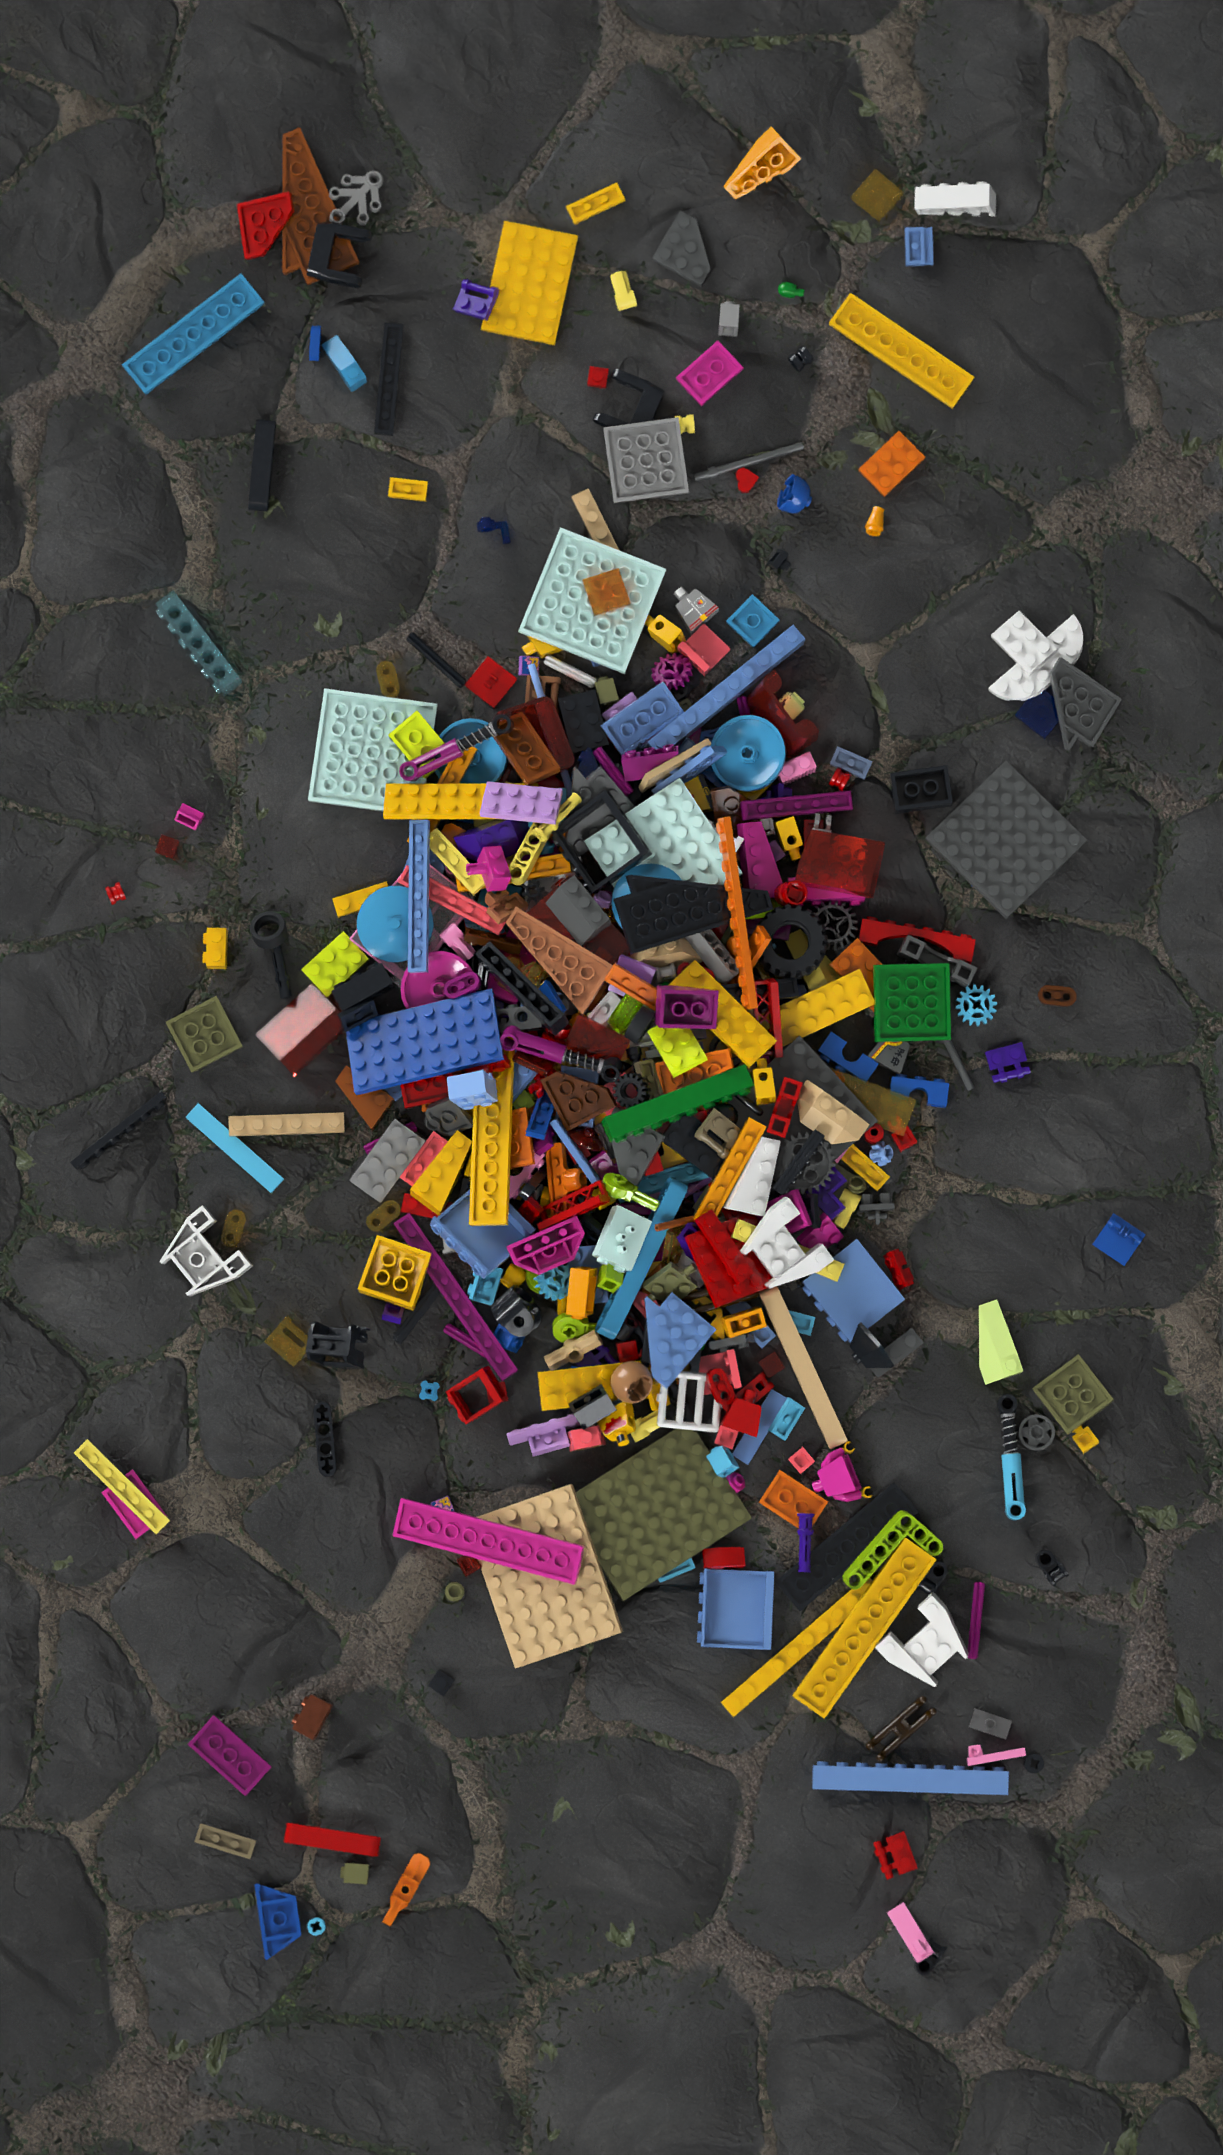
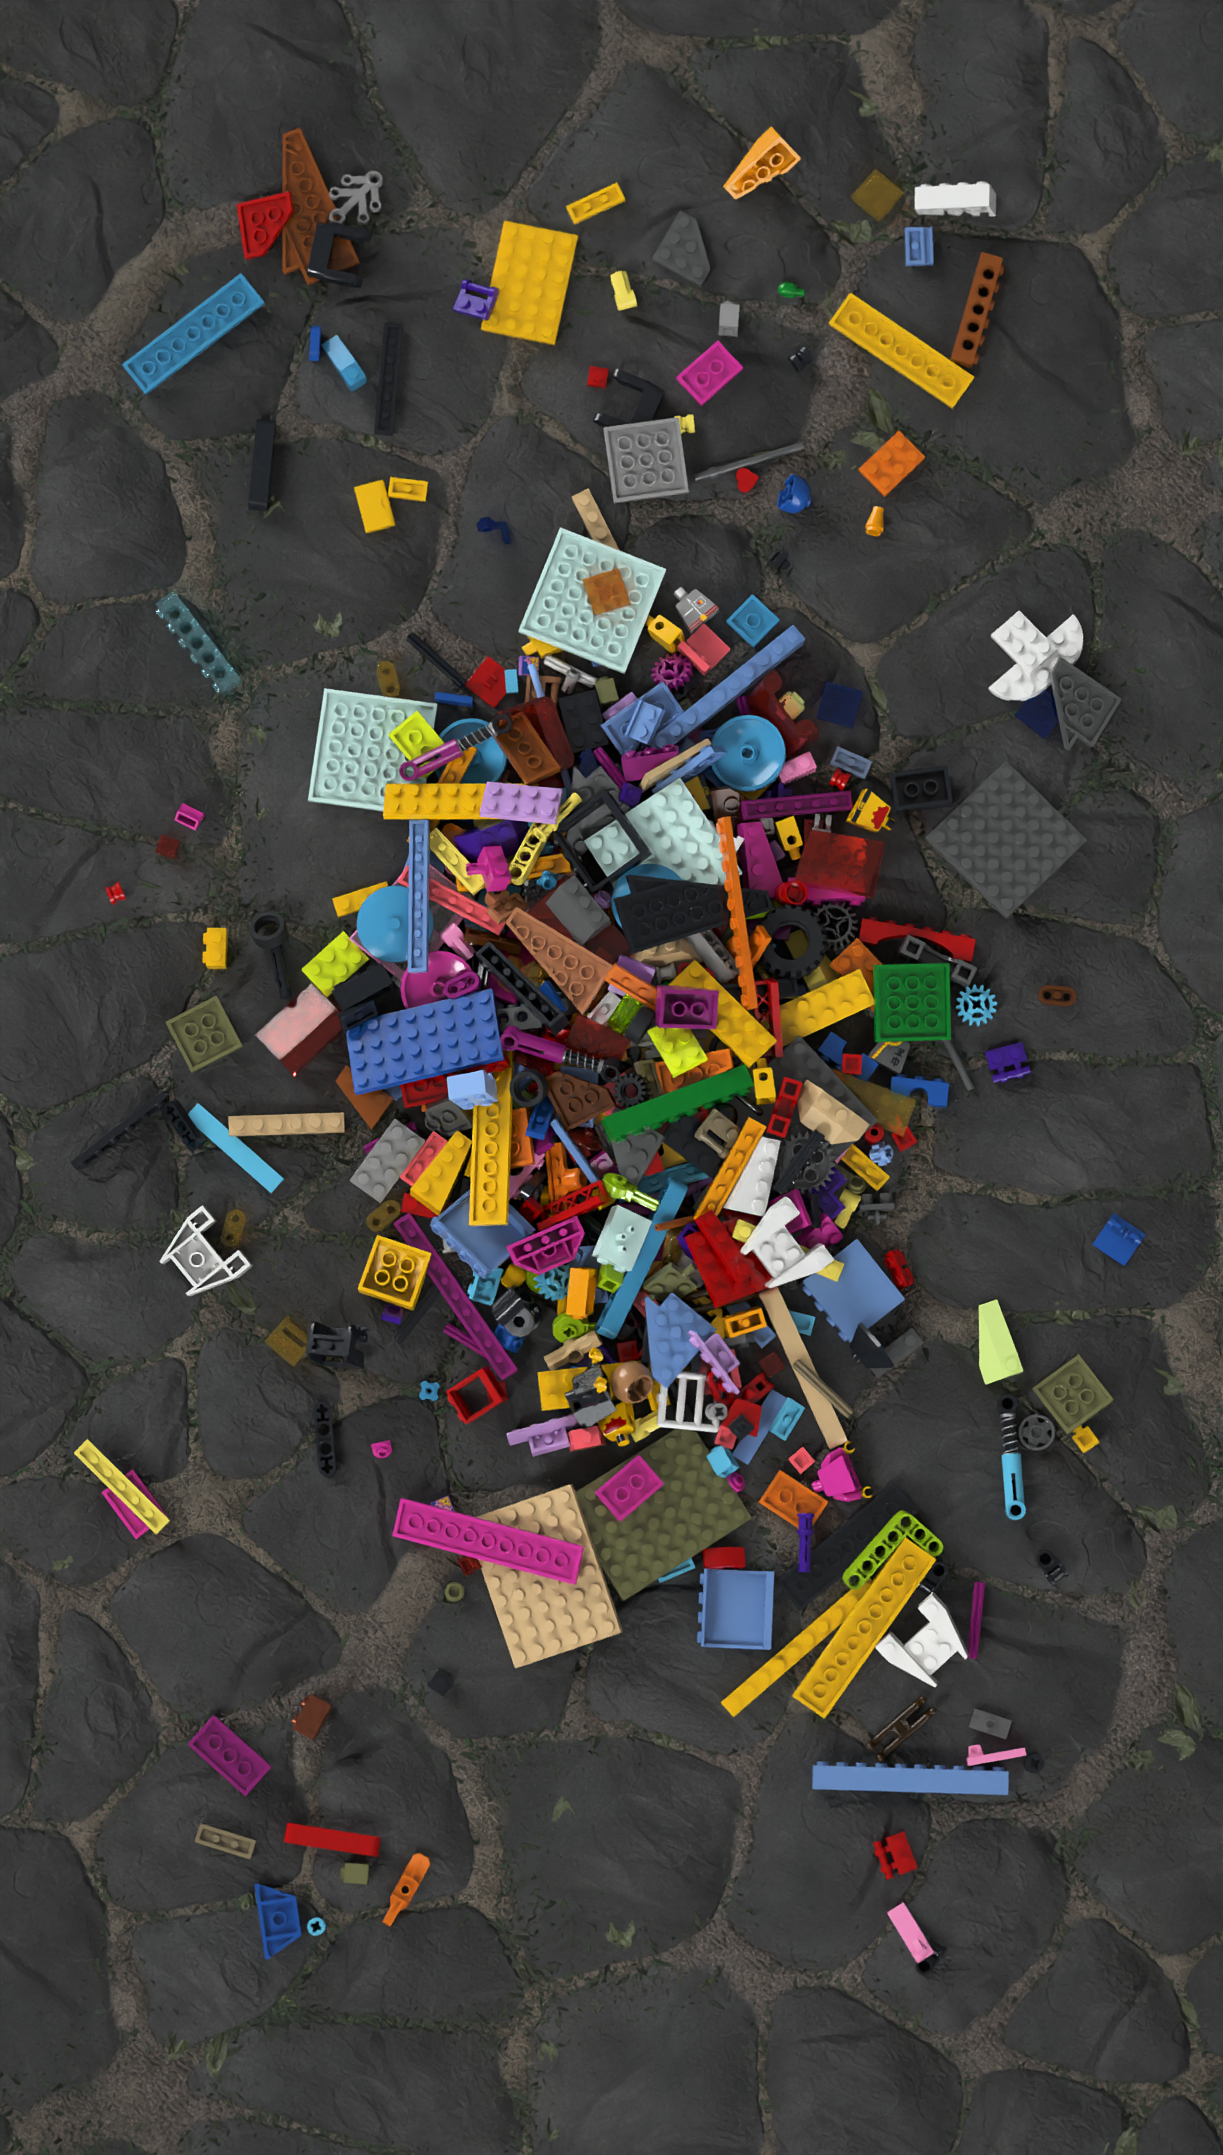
(180, 1112): none -> black beam
(374, 506): none -> yellow piece
(381, 1449): none -> dark pink plate
(453, 699): none -> blue tile
(511, 681): none -> medium azure piece
(516, 1094): none -> black tyre
(547, 880): none -> dark azure plate
(572, 677): none -> light grey pin
(591, 1385): none -> torso
(629, 1488): none -> dark pink plate
(630, 795): none -> dark purple plate
(645, 722): none -> medium blue plate
(719, 1356): none -> lavender bracket
(721, 1410): none -> light grey bush
(740, 1427): none -> black tile
(823, 1388): none -> dark tan axle
(839, 705): none -> clear blue plate
(851, 1064): none -> red plate
(870, 812): none -> yellow torso
(960, 355): none -> dark orange brick

